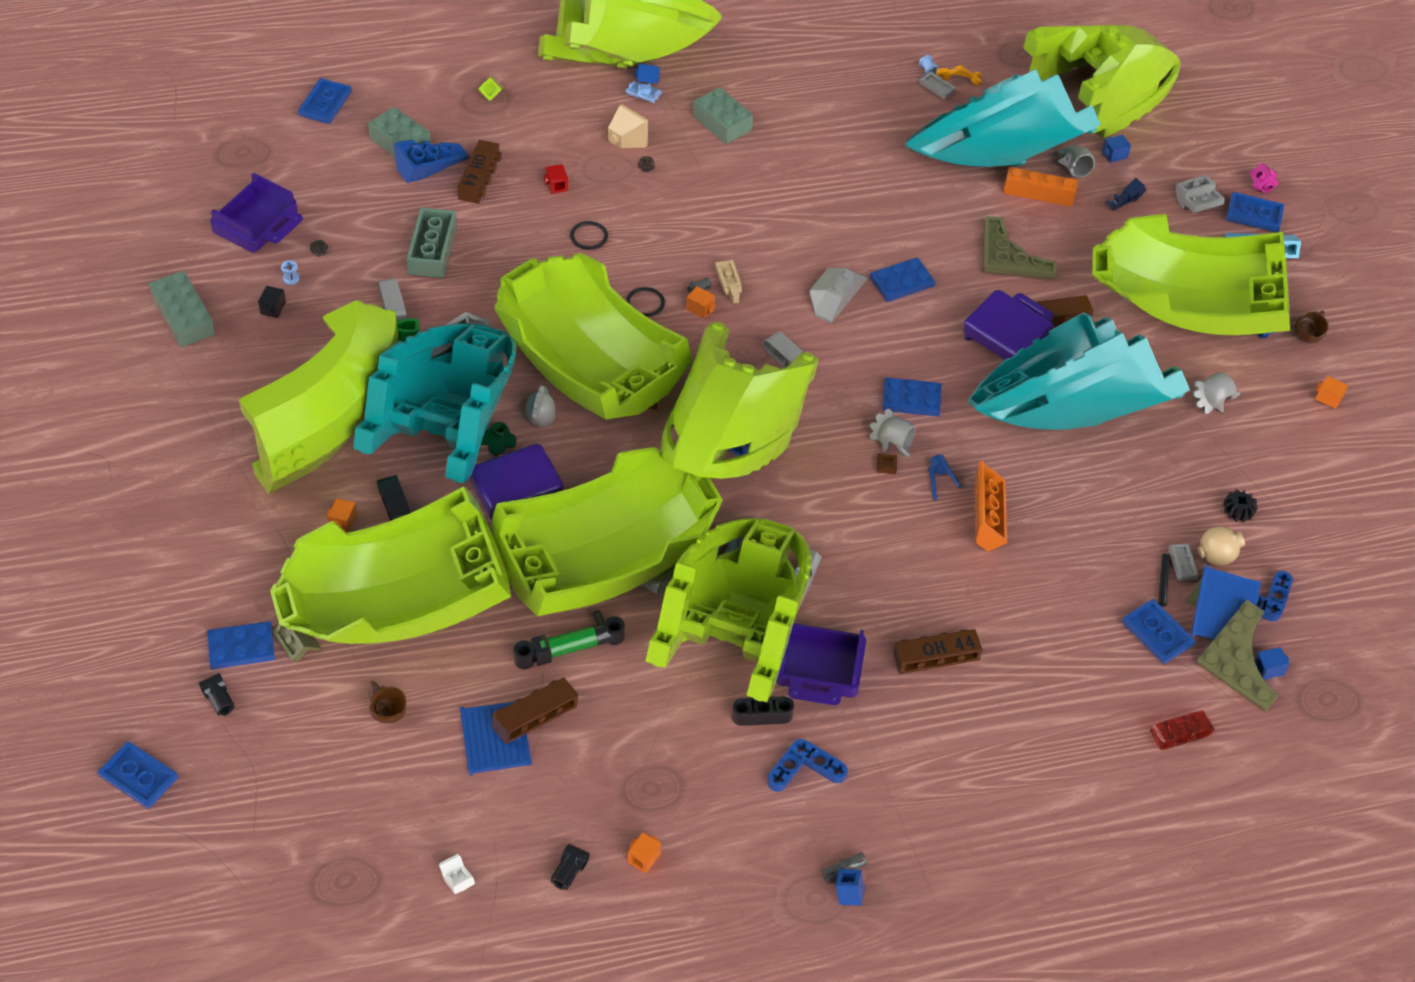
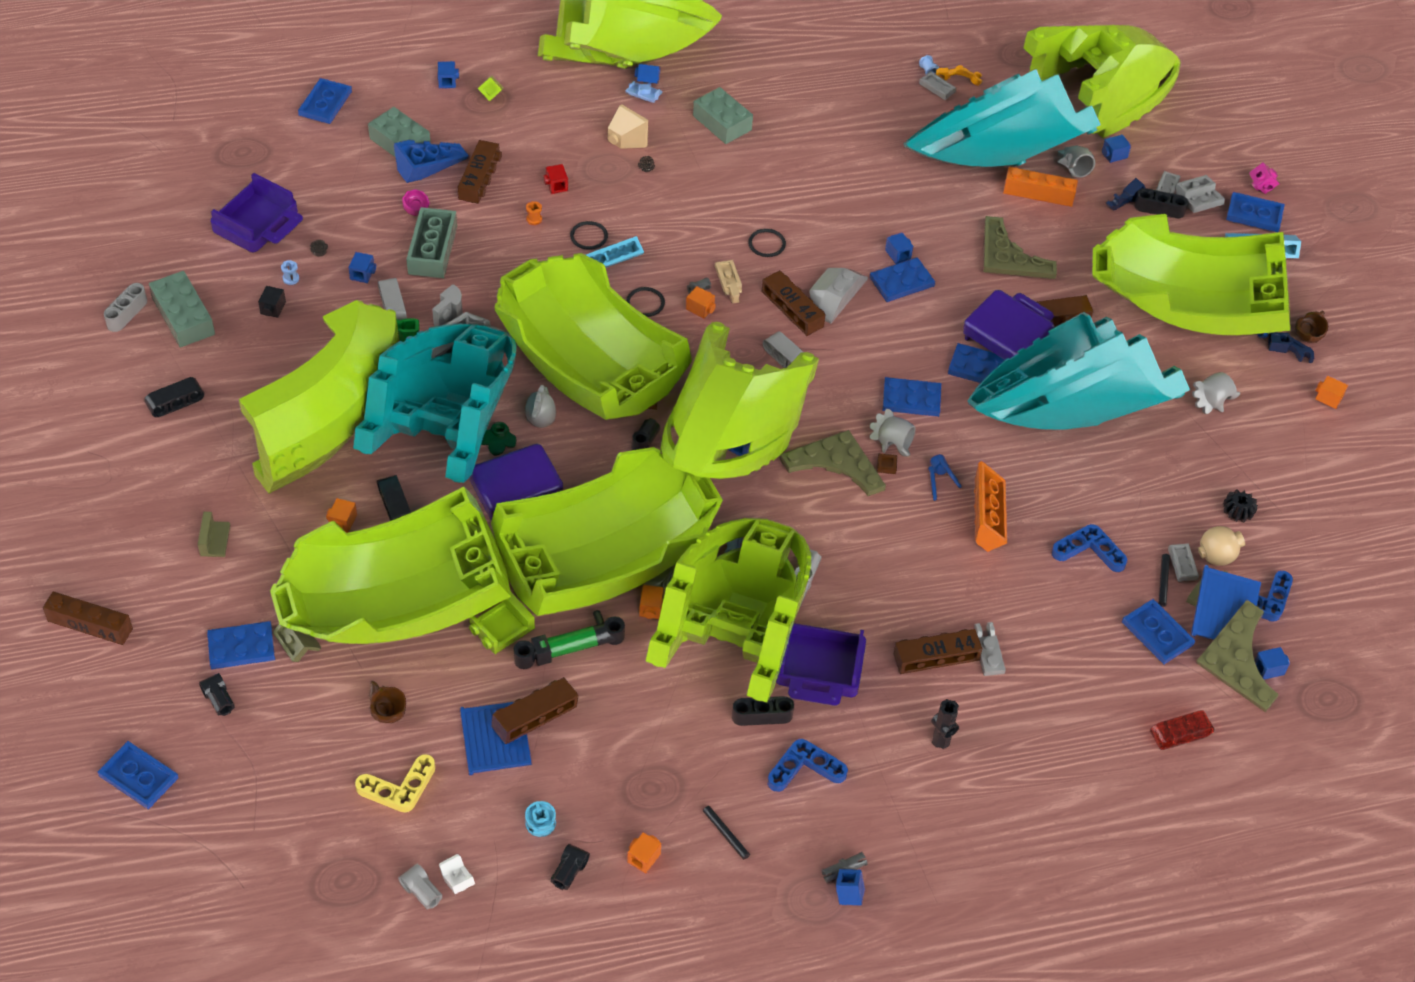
(87, 618): none -> reddish brown brick
(125, 307): none -> light grey beam
(174, 397): none -> black beam
(213, 536): none -> olive panel
(362, 267): none -> blue brick
(398, 792): none -> light yellow beam
(414, 200): none -> dark pink hair
(417, 882): none -> light grey piece
(447, 74): none -> blue brick
(449, 307): none -> light grey brick
(502, 624): none -> lime panel
(534, 209): none -> orange bush
(540, 818): none -> medium azure wheel
(618, 252): none -> medium azure brick
(645, 435): none -> black piece
(651, 602): none -> orange brick
(725, 831): none -> black bar
(764, 254): none -> black tyre
(793, 302): none -> reddish brown brick
(838, 455): none -> olive plate
(899, 248): none -> blue brick
(945, 724): none -> black piece
(973, 363): none -> blue plate
(991, 655): none -> light grey hinge
(1093, 542): none -> blue beam
(1161, 203): none -> black beam
(1168, 182): none -> light grey plate
(1284, 342): none -> dark blue piece

